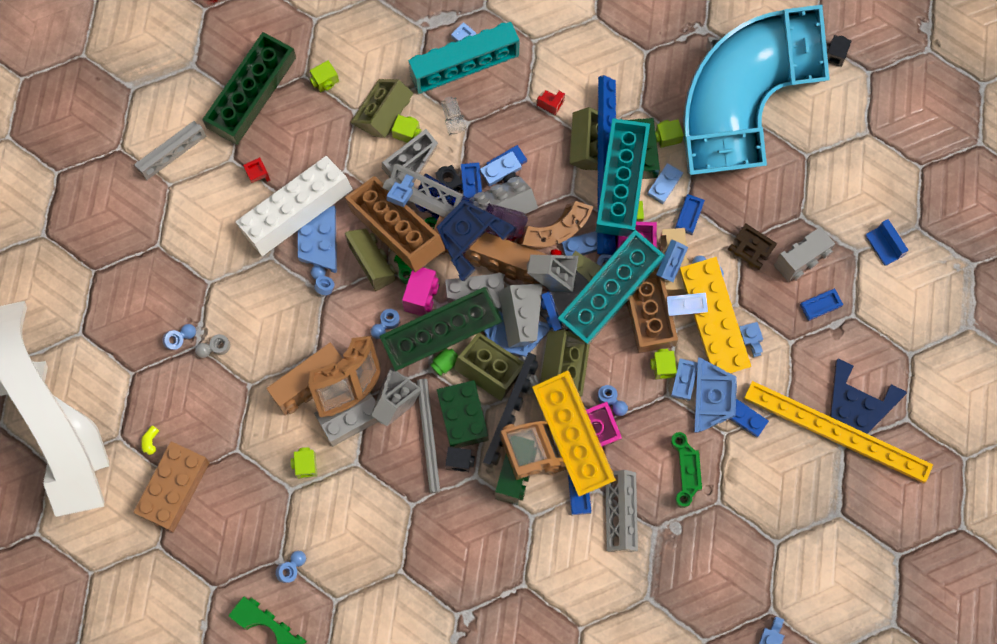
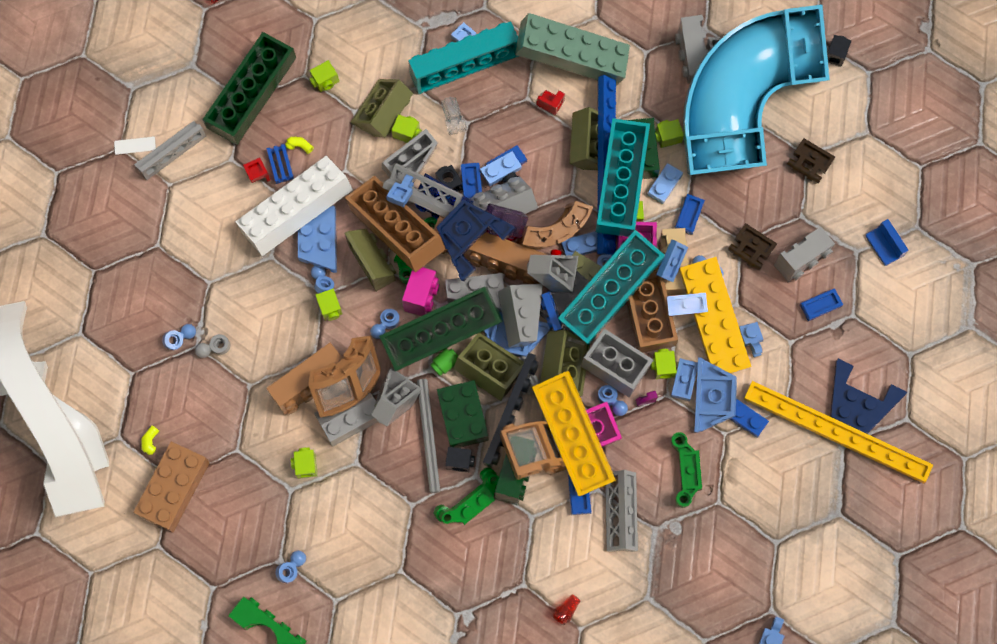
(134, 145): none -> white sticker
(276, 149): none -> blue tile
(299, 142): none -> neon yellow arm
(329, 305): none -> lime brick
(472, 503): none -> green plate
(566, 610): none -> clear red cone
(571, 48): none -> sand green brick
(616, 363): none -> light grey brick
(650, 398): none -> magenta tile
(691, 44): none -> light grey wedge
(814, 156): none -> dark brown plate

